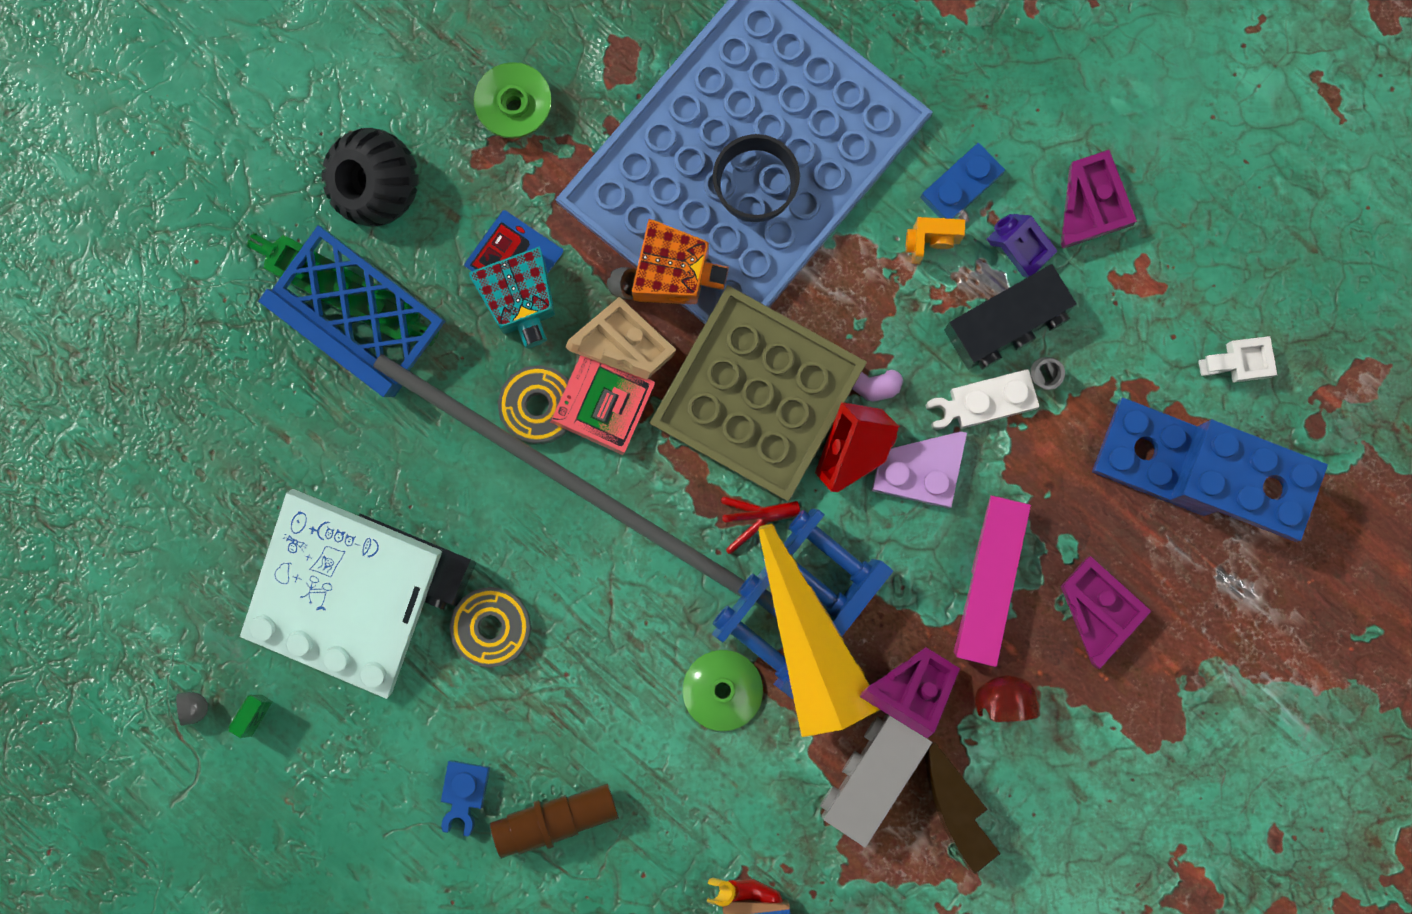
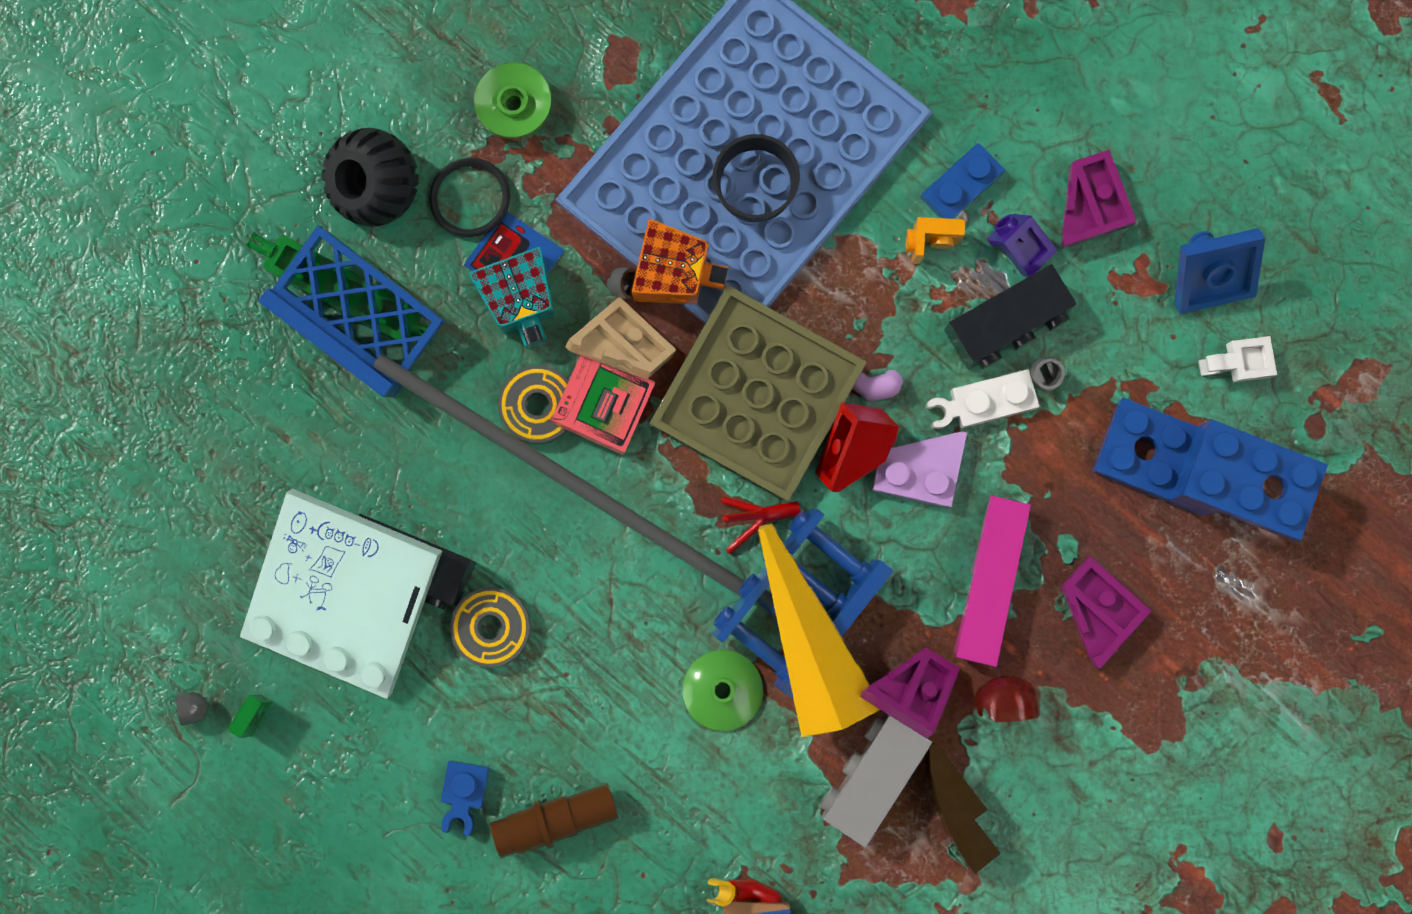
(483, 229): none -> black tyre
(1218, 269): none -> blue tile

